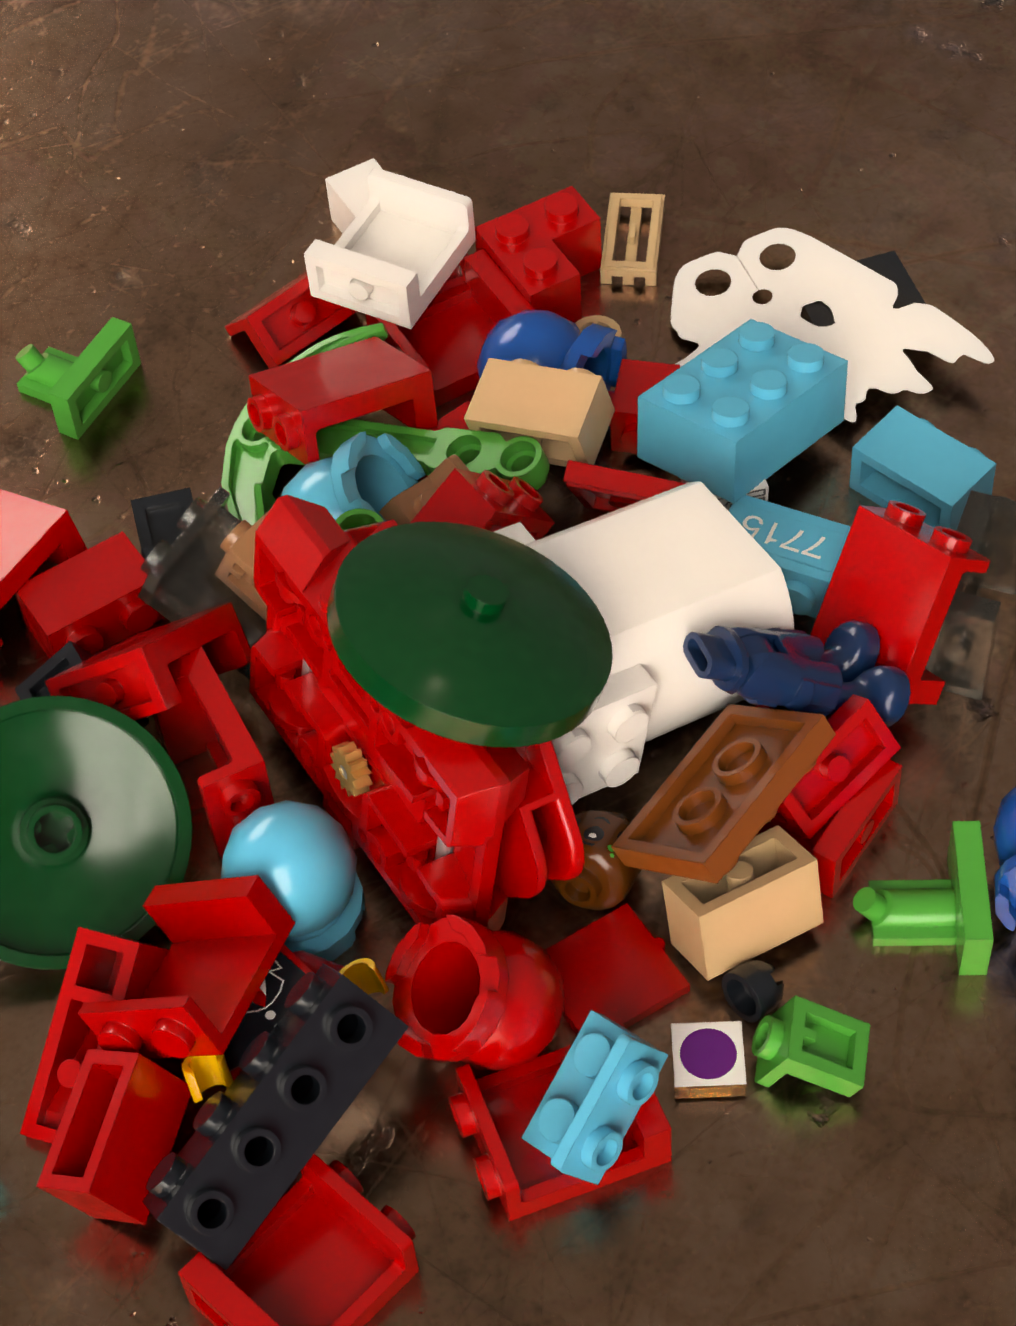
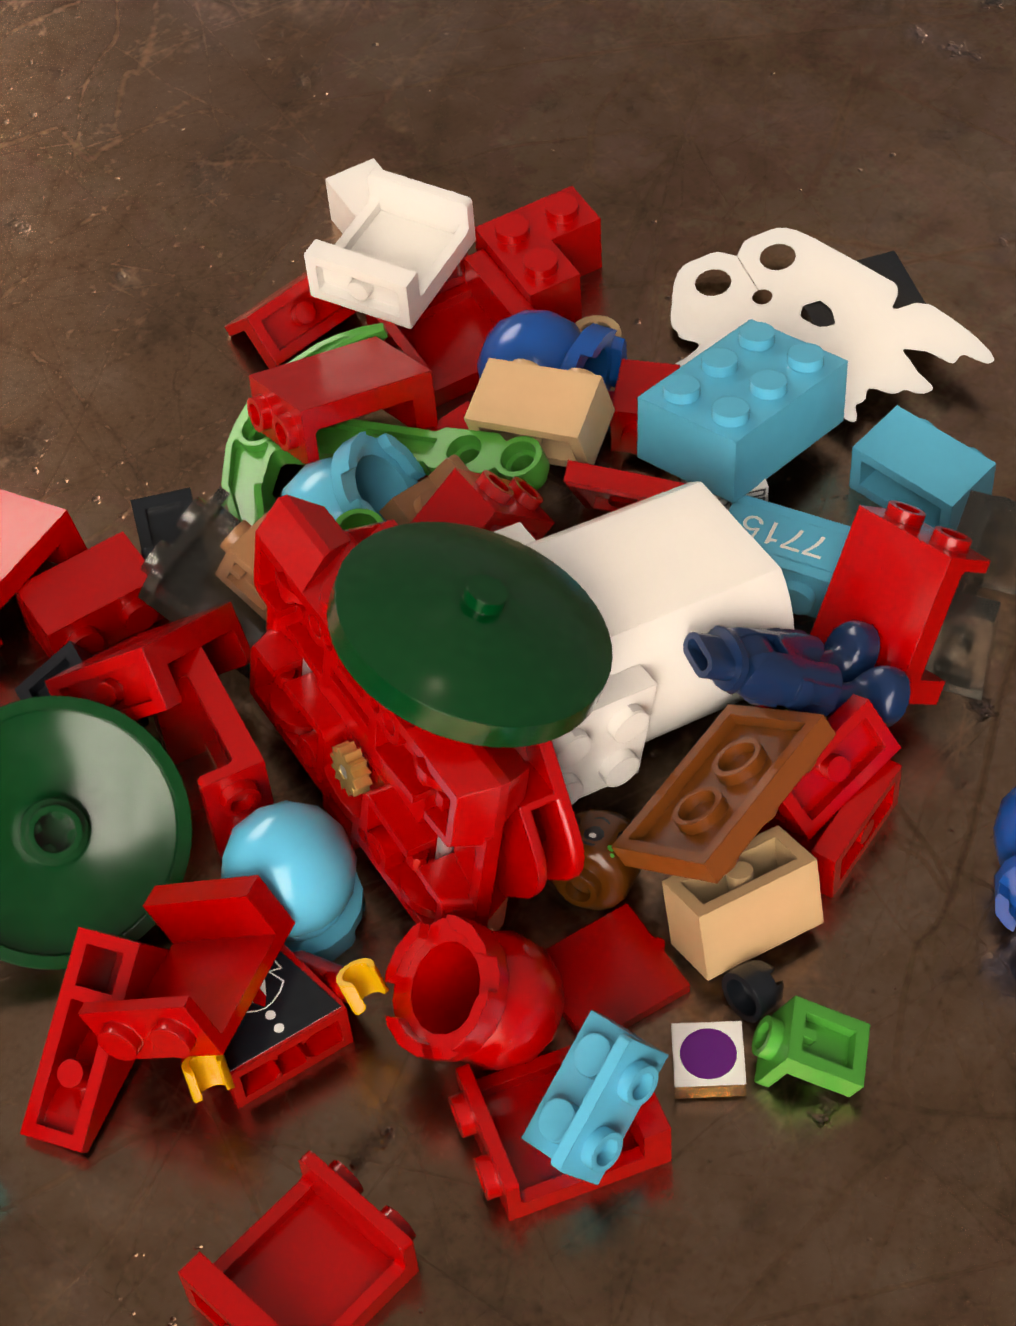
(82, 384): bright green piece -> none
(114, 1135): red piece -> none
(272, 1114): black brick -> none
(631, 267): tan tile -> none
(939, 909): bright green piece -> none

